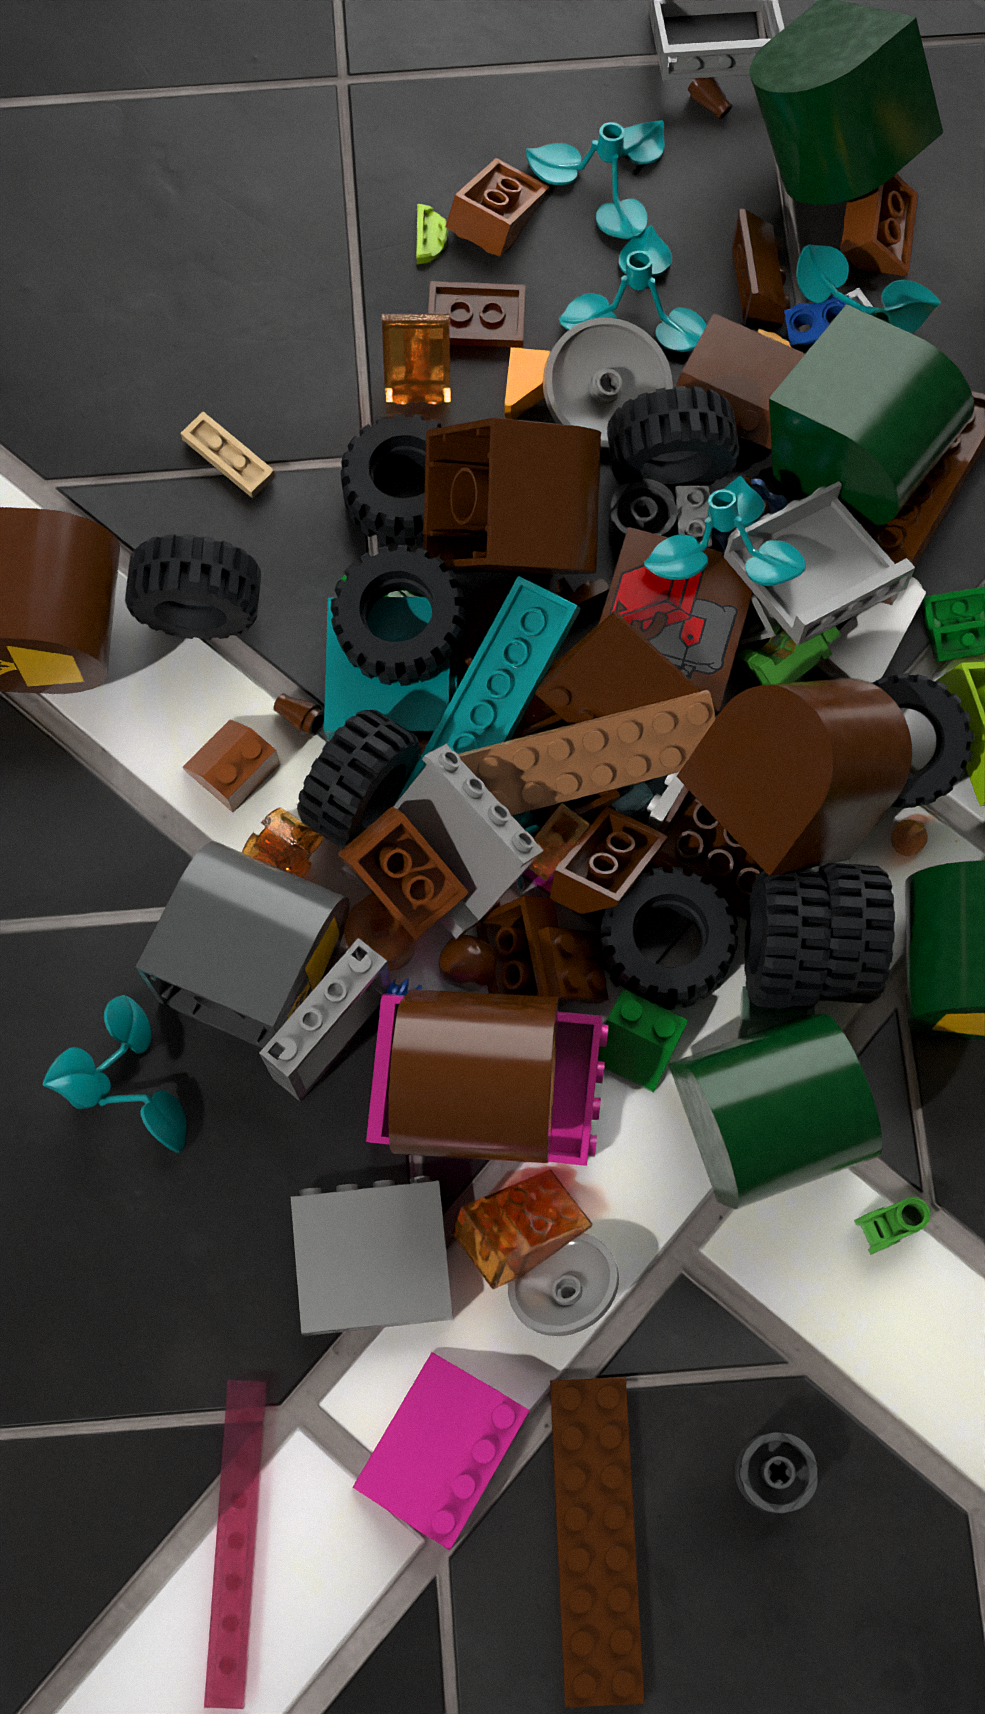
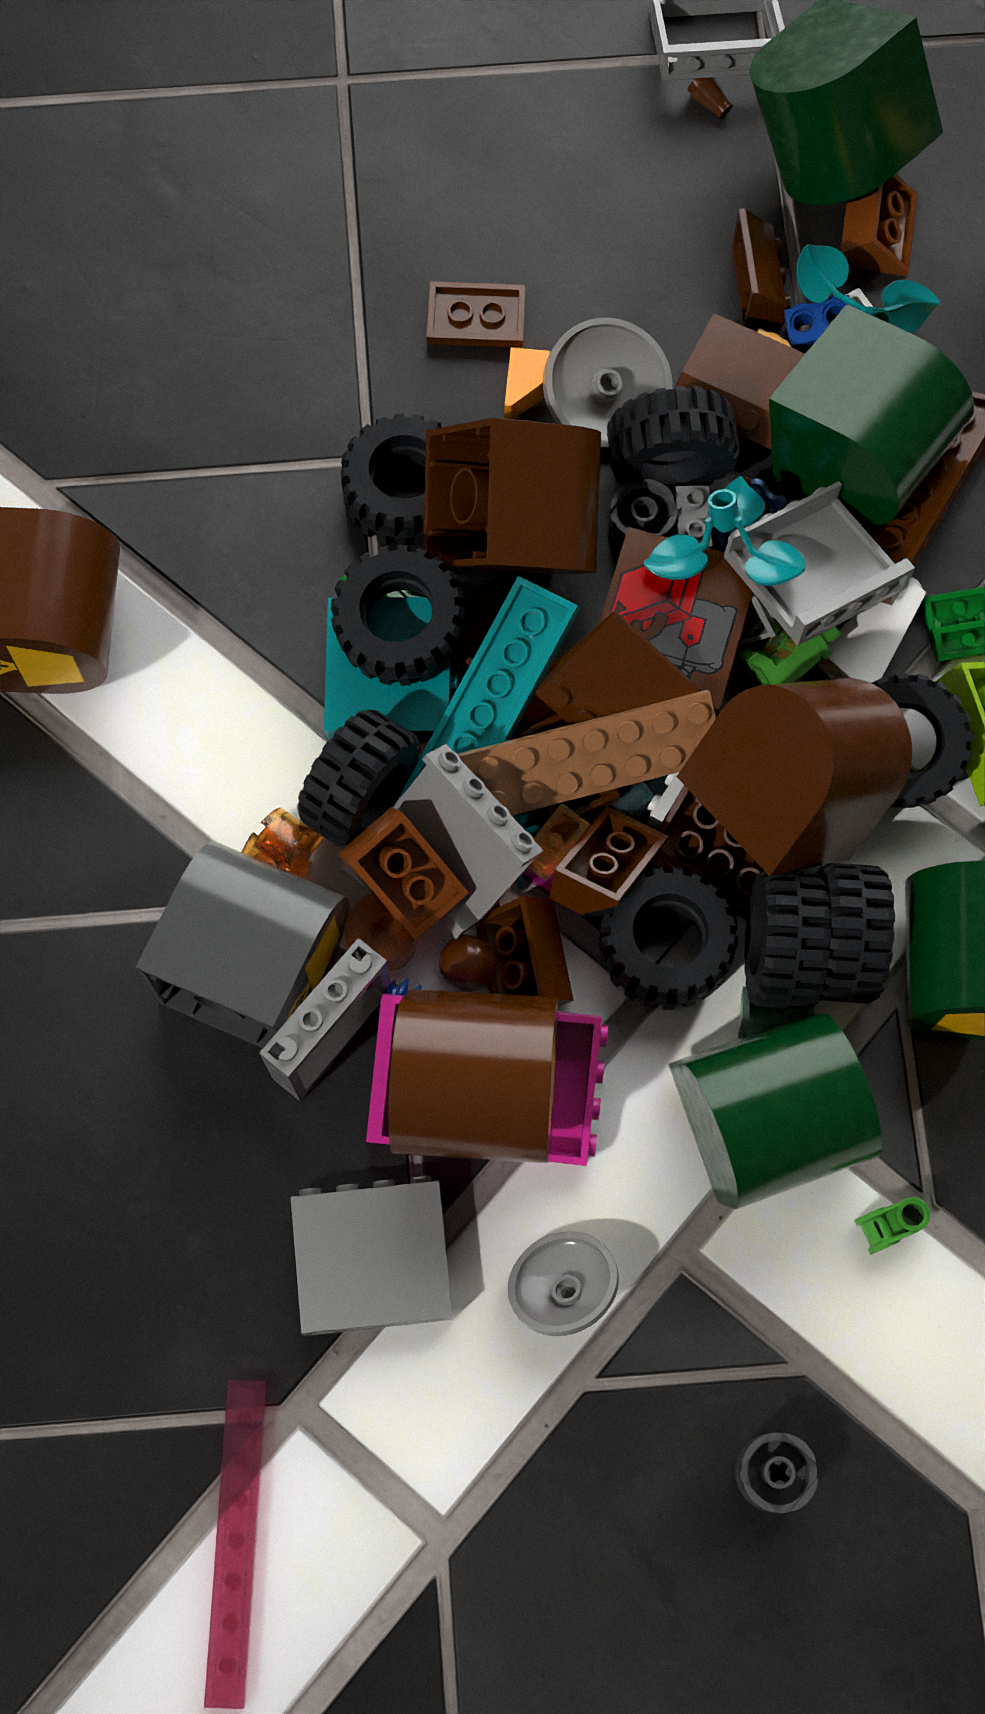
(84, 1086): teal plant -> none
(193, 587): black tyre -> none
(228, 454): tan plate -> none
(233, 764): dark orange slope -> none
(301, 714): reddish brown cone -> none
(416, 358): clear orange slope -> none
(431, 234): lime tile -> none
(441, 1450): dark pink slope -> none
(495, 206): dark orange slope -> none
(519, 1227): clear orange slope -> none
(573, 965): reddish brown plate -> none
(587, 596): reddish brown bracket -> none
(596, 1543): reddish brown plate -> none
(640, 143): teal plant -> none
(640, 1039): green slope -> none
(641, 261): teal plant -> none
(909, 837): clear orange tile -> none

